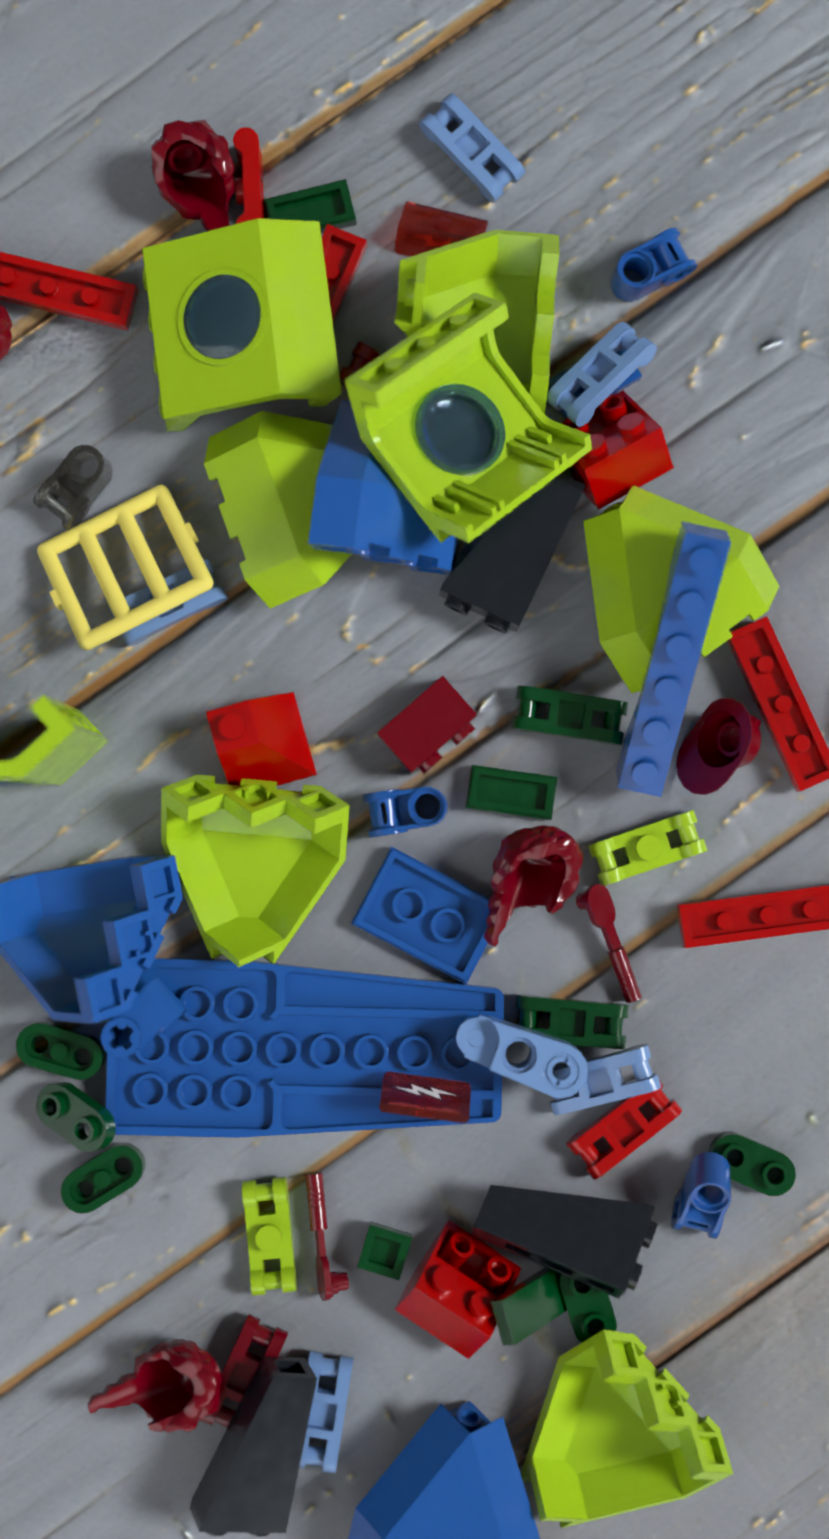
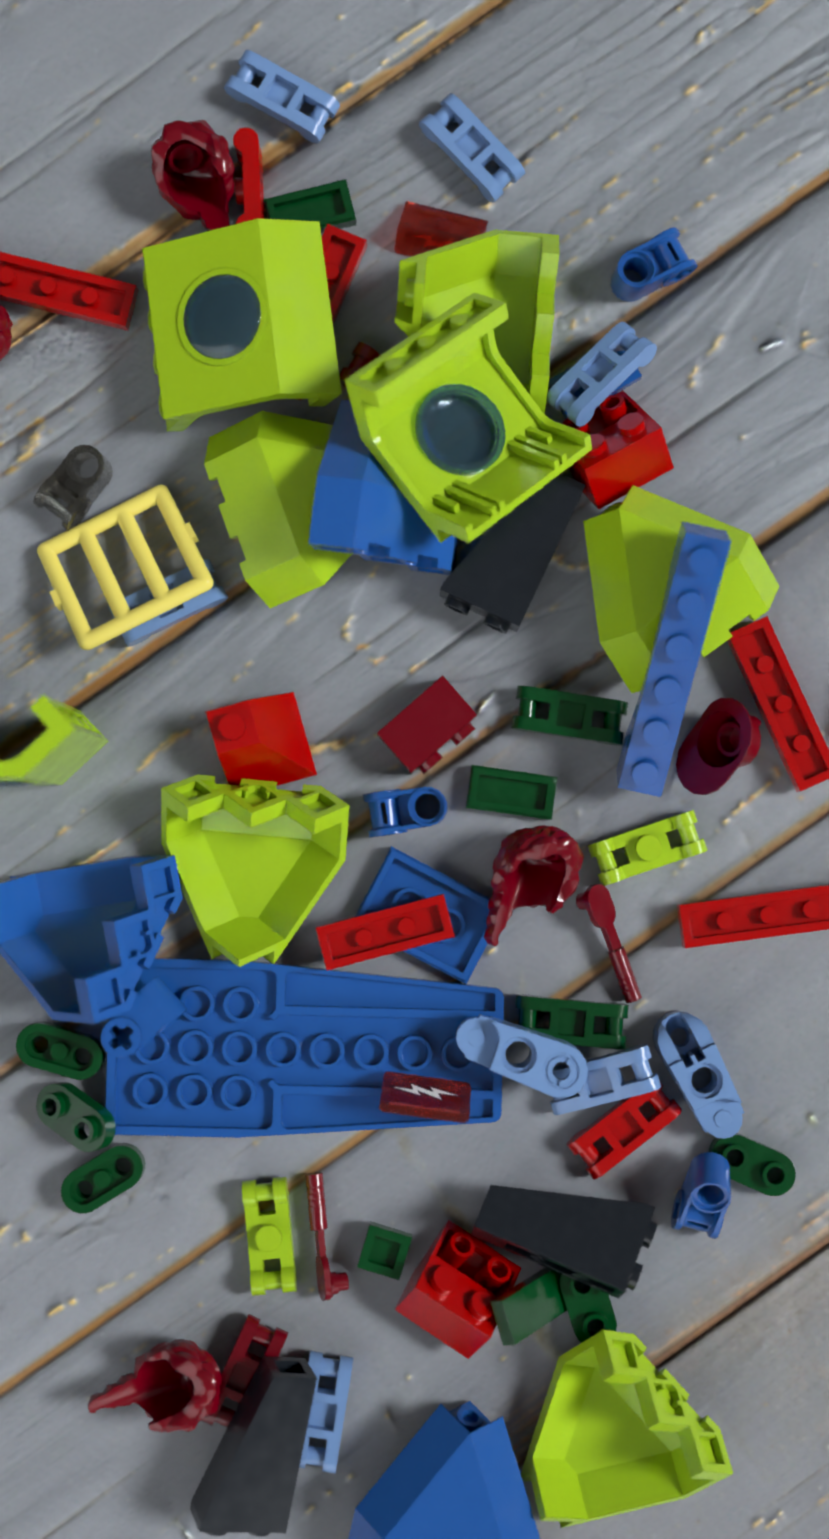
(282, 95): none -> medium blue plate
(385, 932): none -> red plate
(717, 1104): none -> medium blue piece

